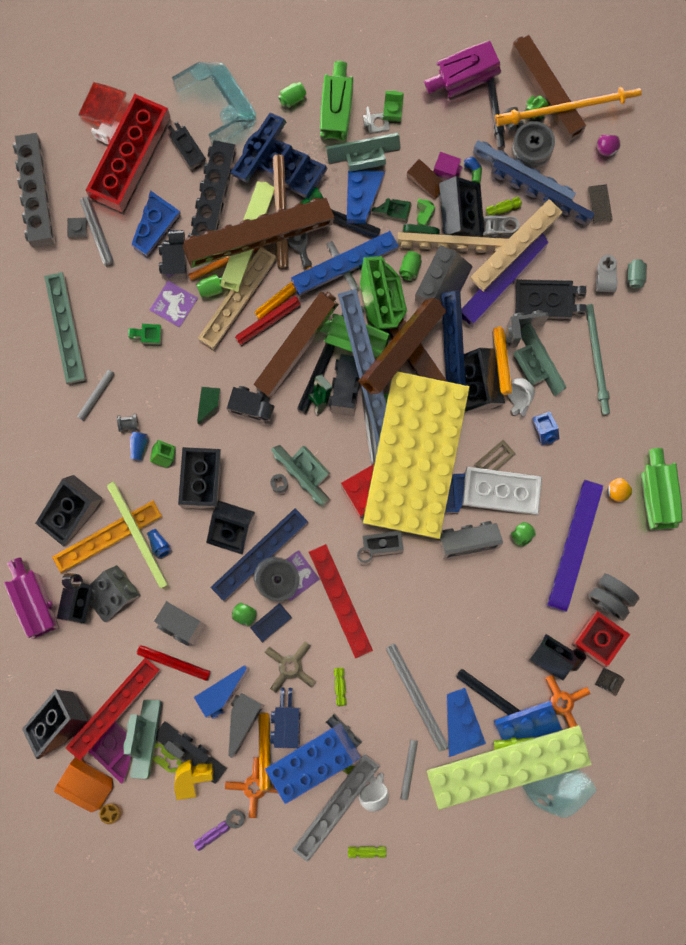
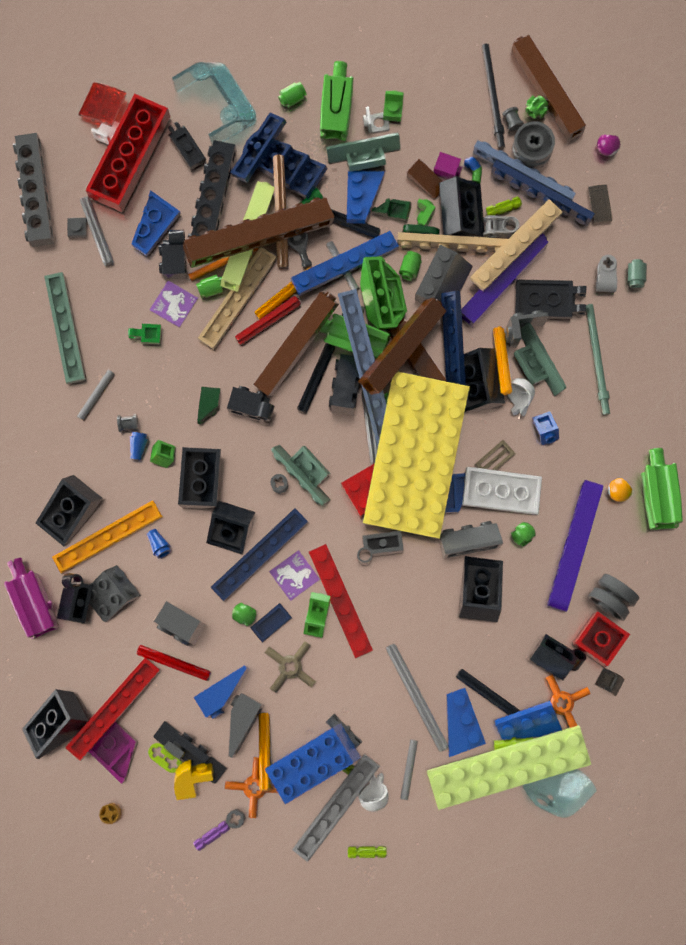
(84, 785): orange slope -> none
(132, 525): yellowish green tile -> none
(142, 738): sand green bracket -> none
(265, 574): dark grey wheel -> none
(287, 723): dark blue brick -> none
(317, 614): none -> bright green brick
(321, 393): dark green slope -> none
(340, 688): lime axle -> none
(465, 70): magenta piece -> none
(481, 589): none -> black slope
(515, 116): light orange bar -> none

